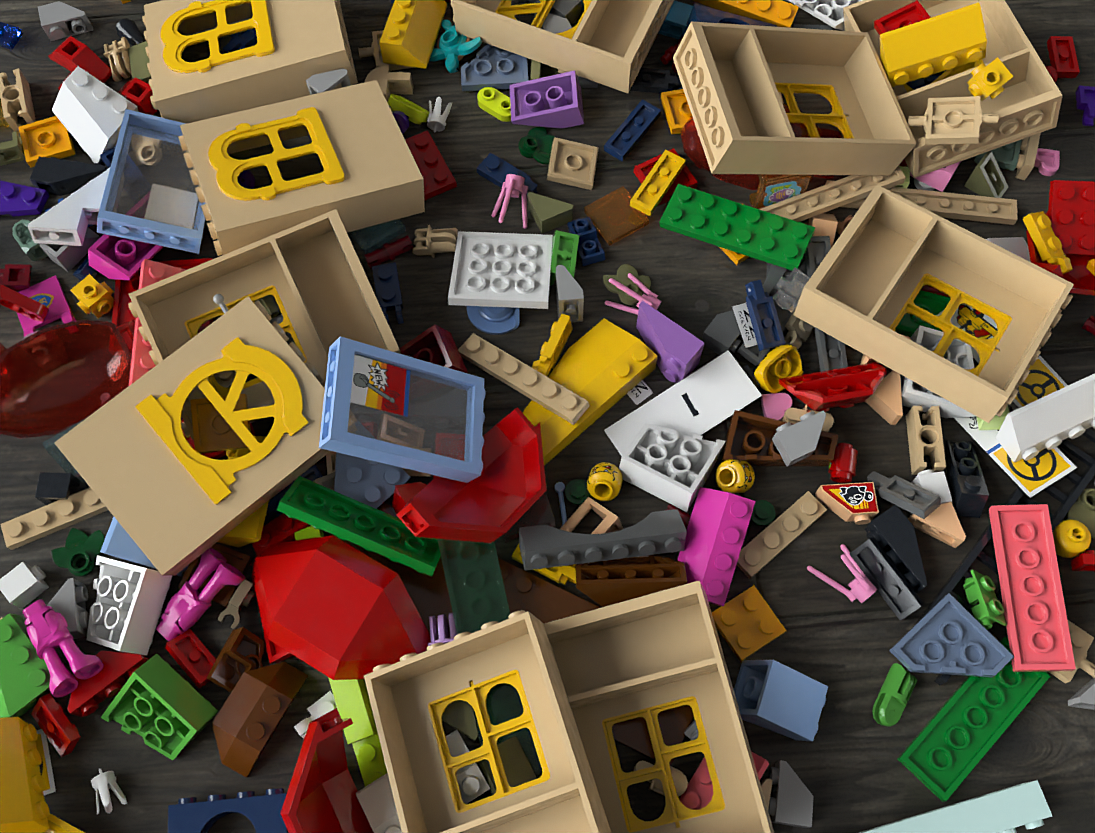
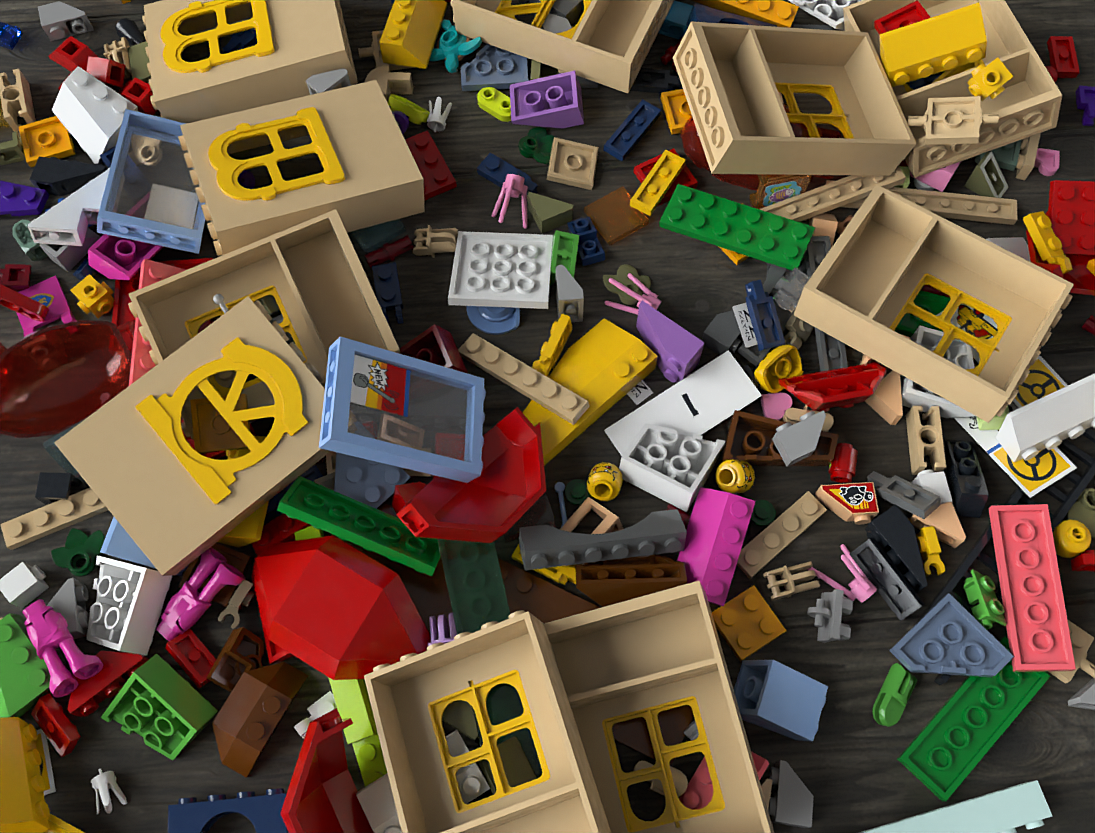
(106, 71): none -> red brick
(789, 581): none -> tan arm
(828, 616): none -> light grey hips
(930, 550): none -> yellow plate

